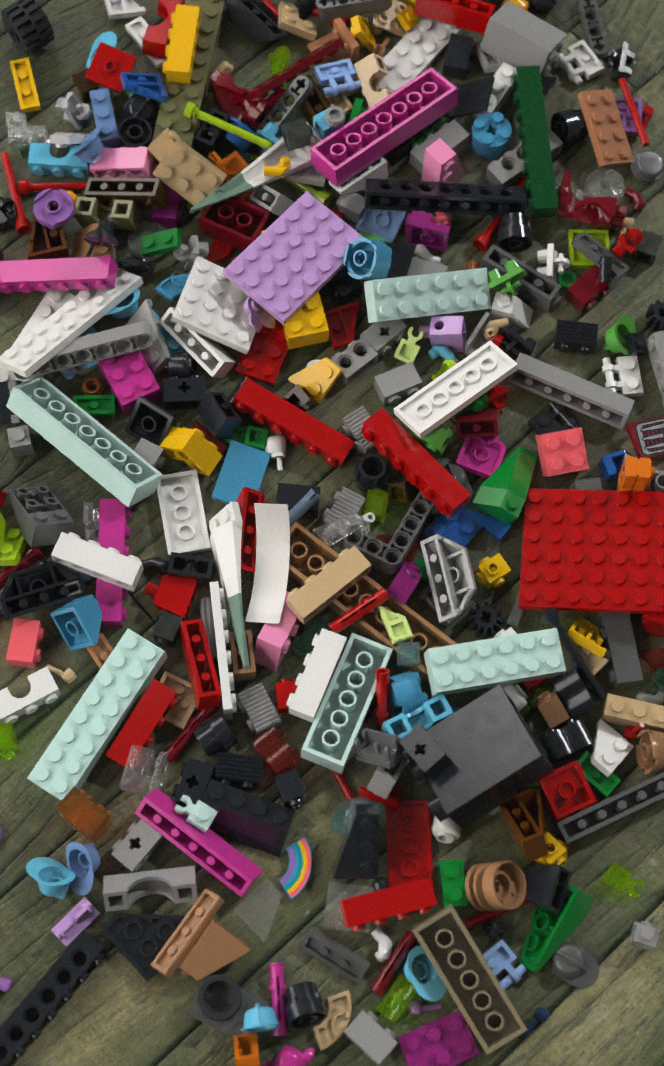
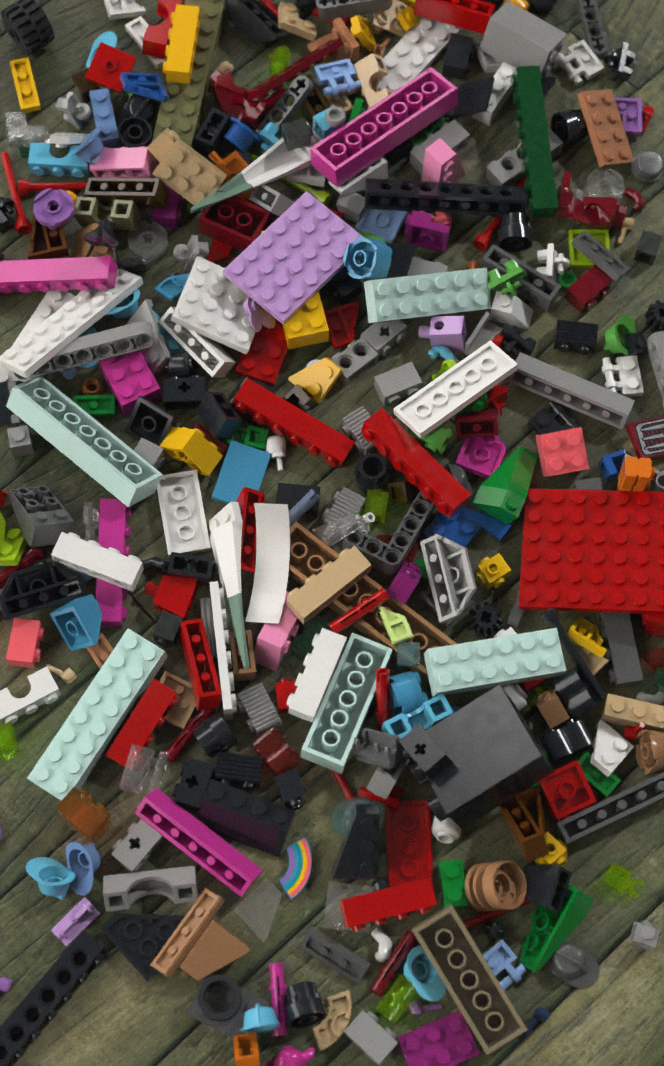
(160, 242): green plate -> none
(193, 111): lime piece -> none
(199, 814): light aqua plate -> none
(278, 170): yellow arm -> none
(408, 349): yellowish green plate -> none
(422, 251): white arm -> none
(491, 135): dark azure brick -> none
(493, 326): tan arm -> none
(605, 266): black pin -> none
(628, 242): red hips -> none
(634, 112): red bar -> none

